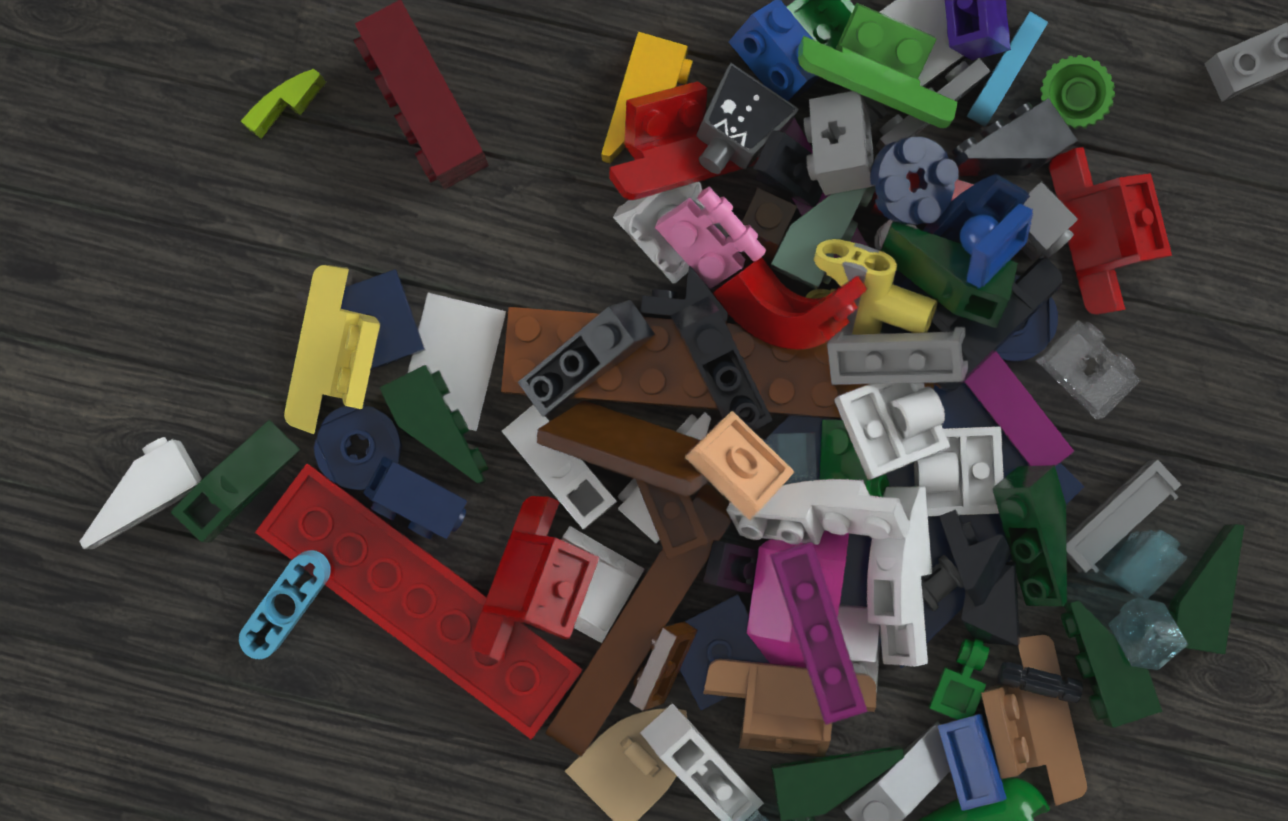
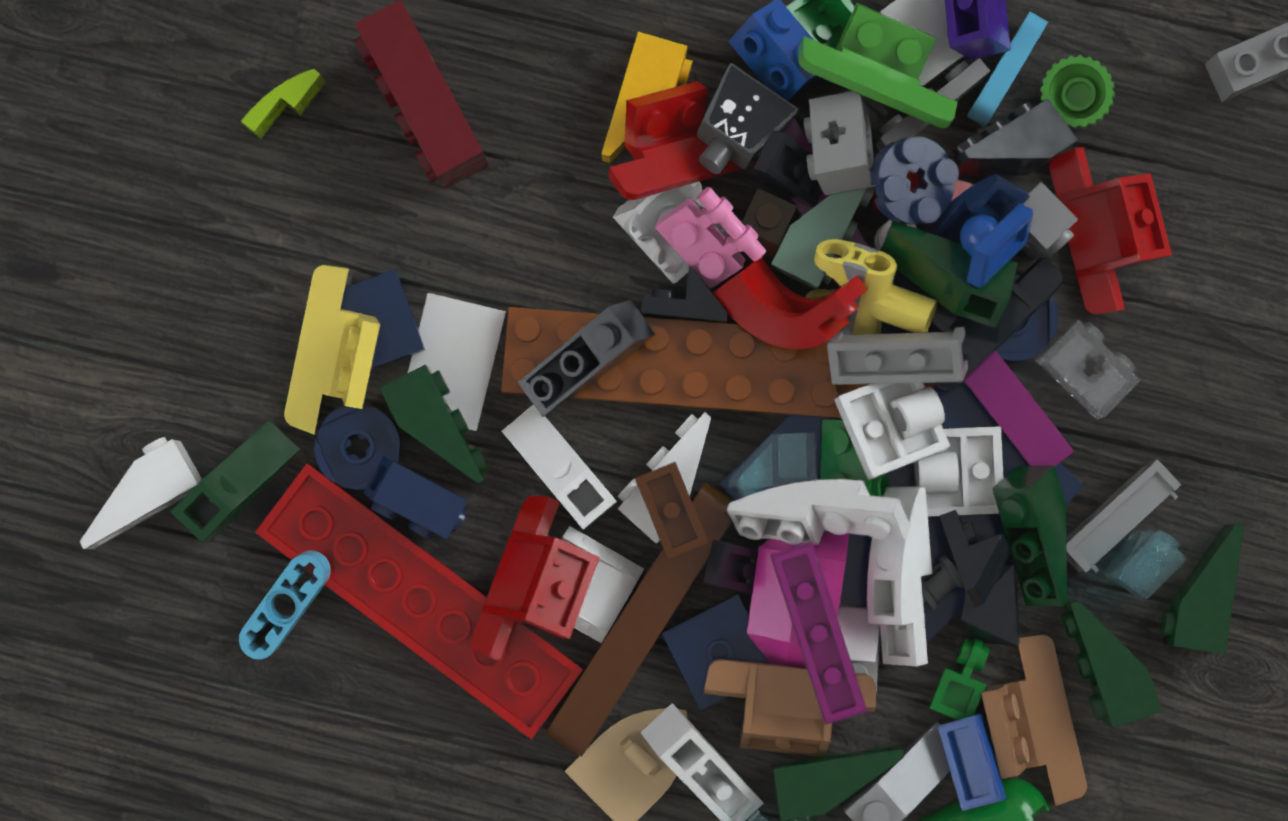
(625, 446): reddish brown tile -> none
(658, 675): reddish brown plate -> none
(720, 363): black slope -> none
(740, 465): light nougat tile -> none
(1040, 682): black axle -> none
(1147, 633): clear light blue brick -> none

